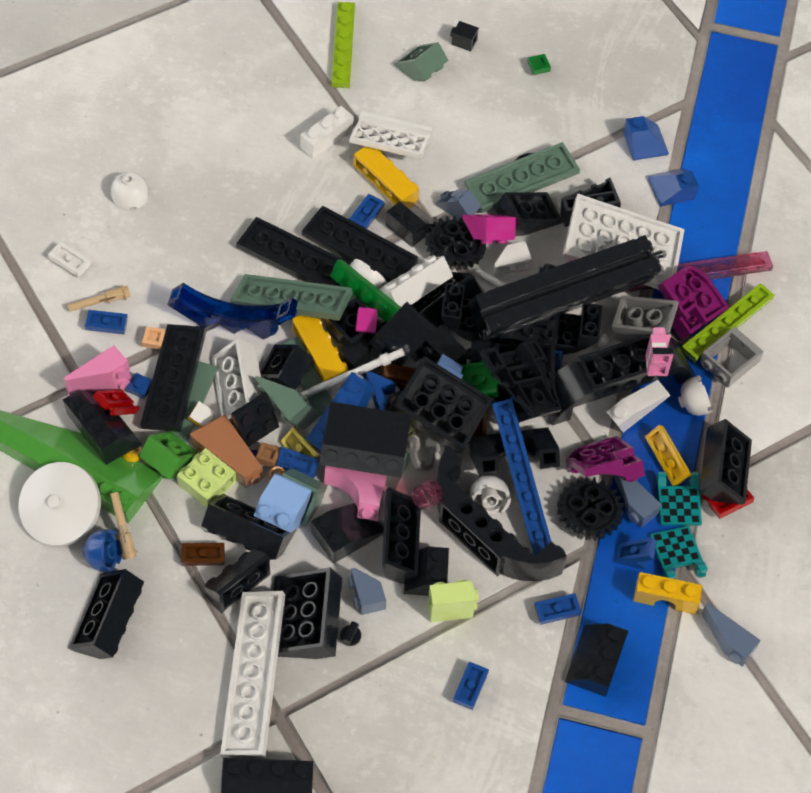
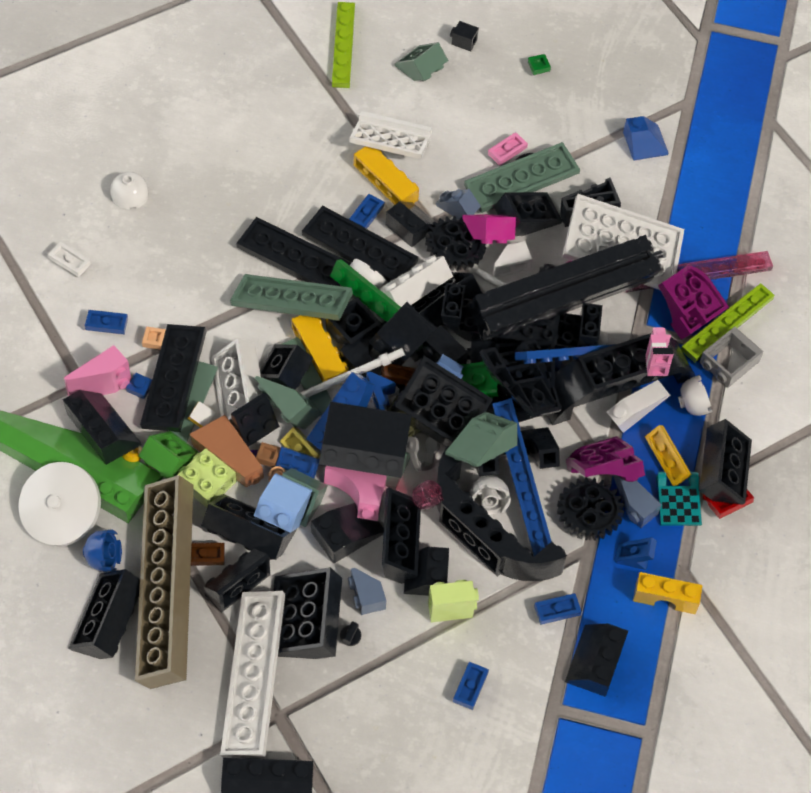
(109, 296): tan pin -> none
(116, 401): red plate -> none
(127, 547): tan pin -> none
(164, 583): none -> dark tan brick
(234, 317): clear blue arch -> none
(326, 132): white brick -> none
(366, 320): dark pink slope -> none
(483, 439): none -> sand green slope
(507, 148): none -> bright pink plate
(561, 354): none -> blue plate
(640, 315): light grey slope -> none
(674, 186): blue slope -> none
(678, 549): teal flag -> none
(733, 639): sand blue slope -> none

